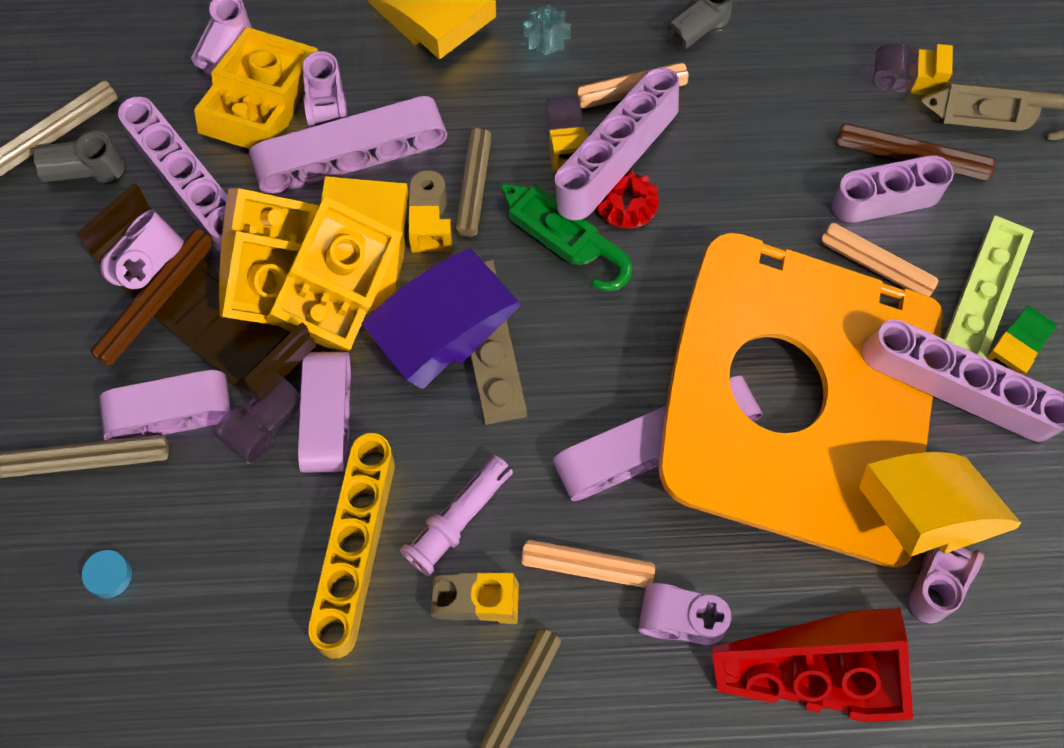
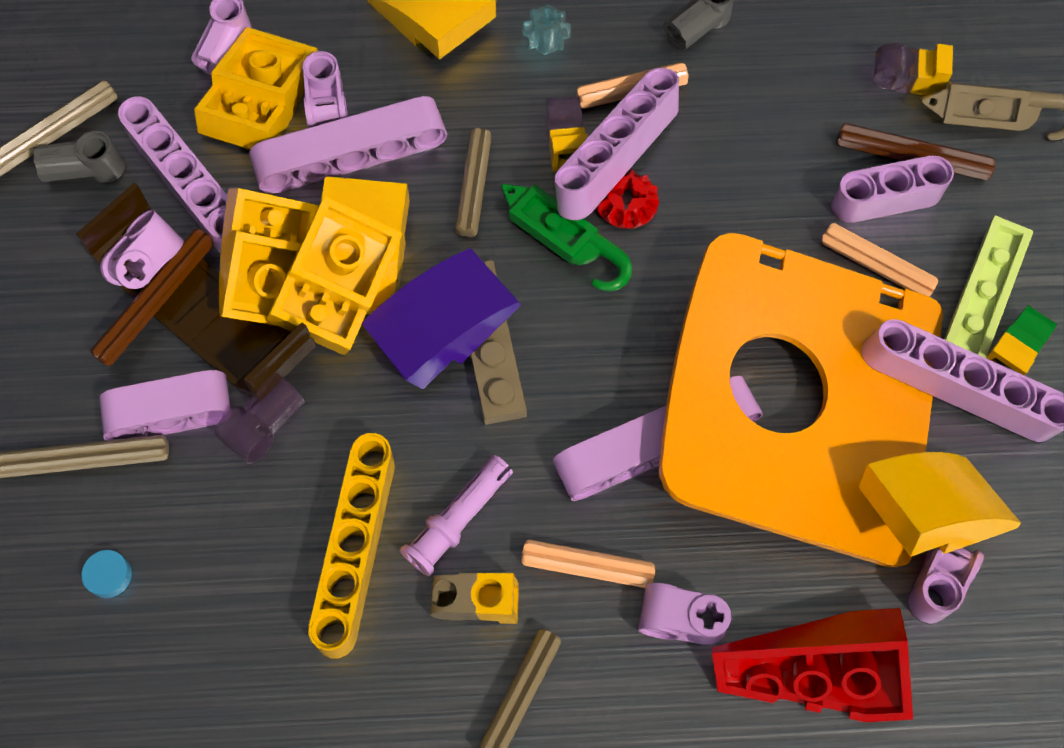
(324, 412): lavender beam -> none
(426, 205): leg -> none

